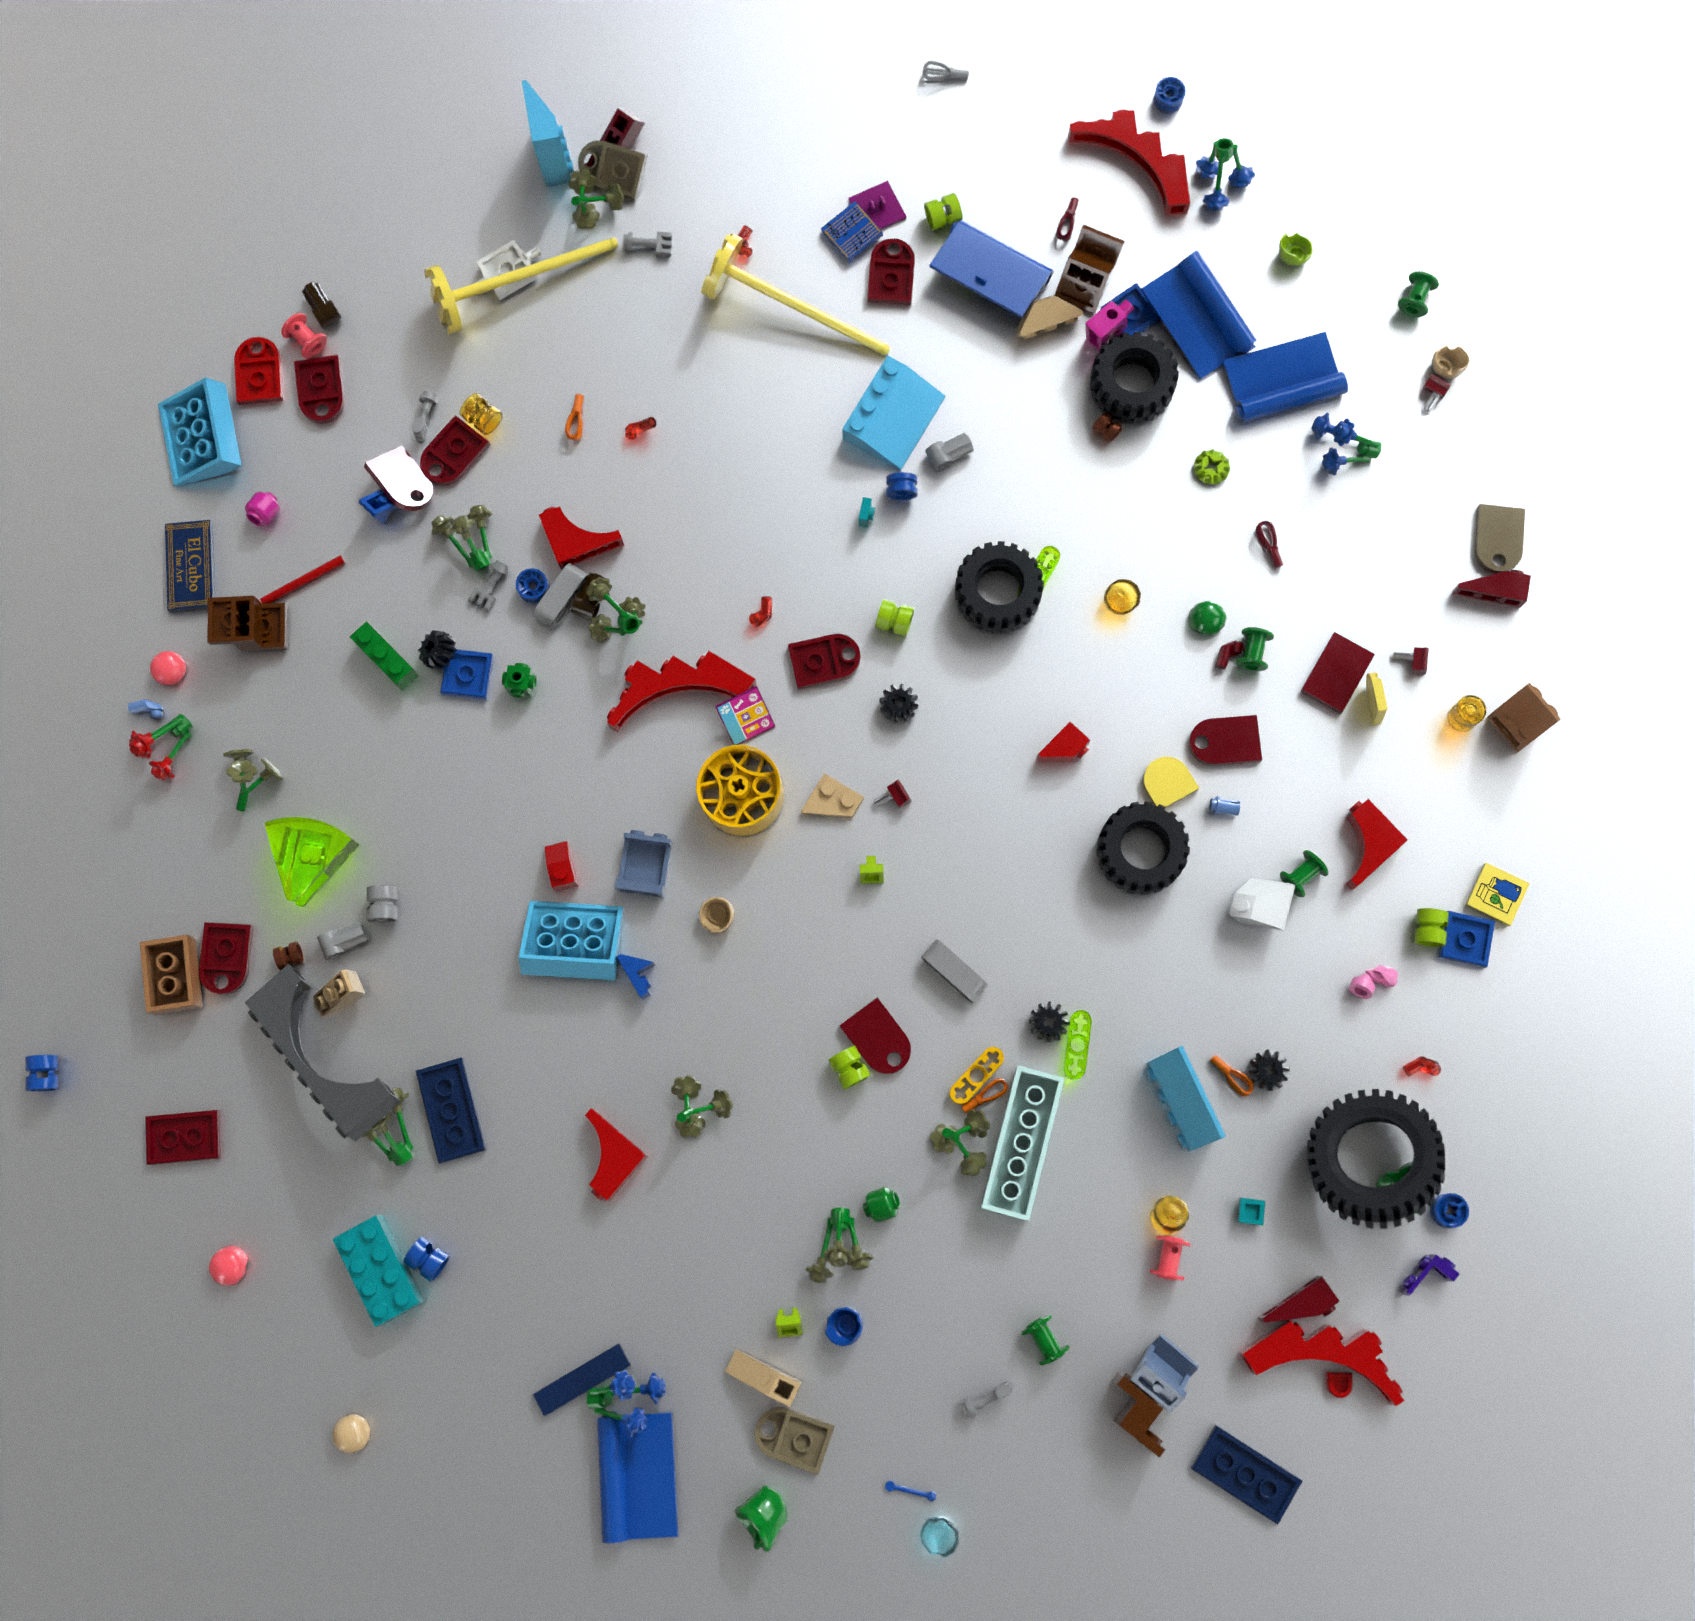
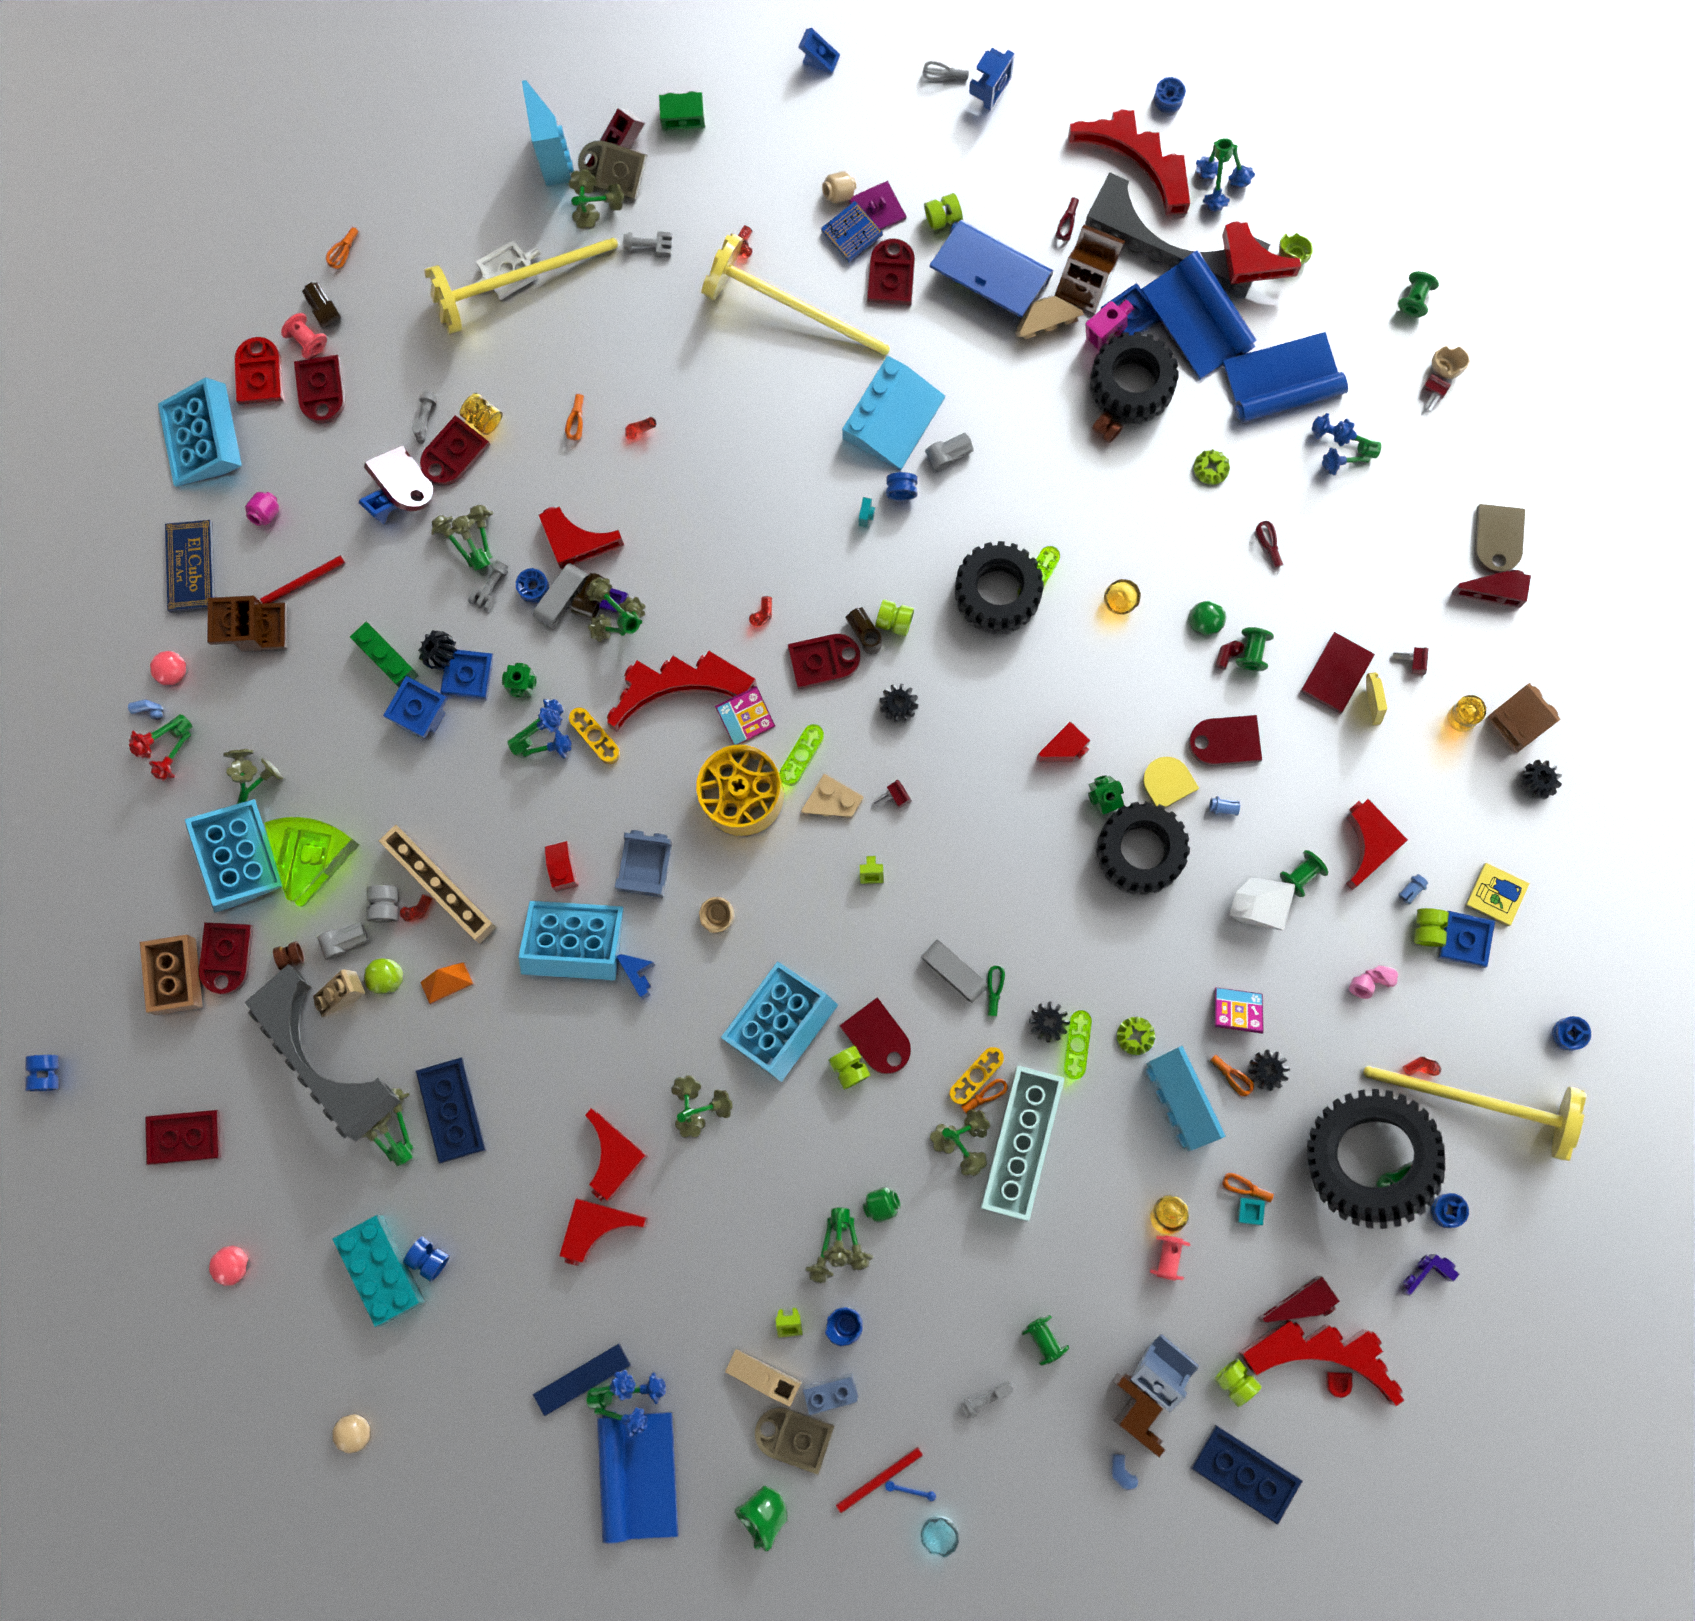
(233, 854): none -> medium azure slope
(344, 245): none -> orange piece
(383, 976): none -> lime hair
(416, 708): none -> blue panel
(416, 912): none -> clear red arm
(437, 884): none -> tan brick
(446, 982): none -> orange slope
(550, 719): none -> blue plant
(589, 1224): none -> red arch
(595, 726): none -> yellow beam
(618, 596): none -> dark purple tile
(682, 110): none -> green brick
(779, 1021): none -> medium azure slope
(816, 743): none -> clear neon green beam
(818, 52): none -> blue slope
(830, 1393): none -> sand blue panel
(839, 187): none -> tan head
(864, 629): none -> dark brown piece
(879, 1480): none -> red bar
(994, 997): none -> green piece
(997, 73): none -> blue panel
(1106, 794): none -> green brick
(1116, 216): none -> dark grey arch
(1121, 1475): none -> medium blue arm
(1132, 1046): none -> lime gear
(1239, 1010): none -> piece
(1240, 1385): none -> lime wheel
(1249, 260): none -> red arch
(1254, 1190): none -> orange piece
(1411, 891): none -> medium blue pin
(1544, 772): none -> black gear
(1567, 1042): none -> blue wheel
(1567, 1122): none -> light yellow piece

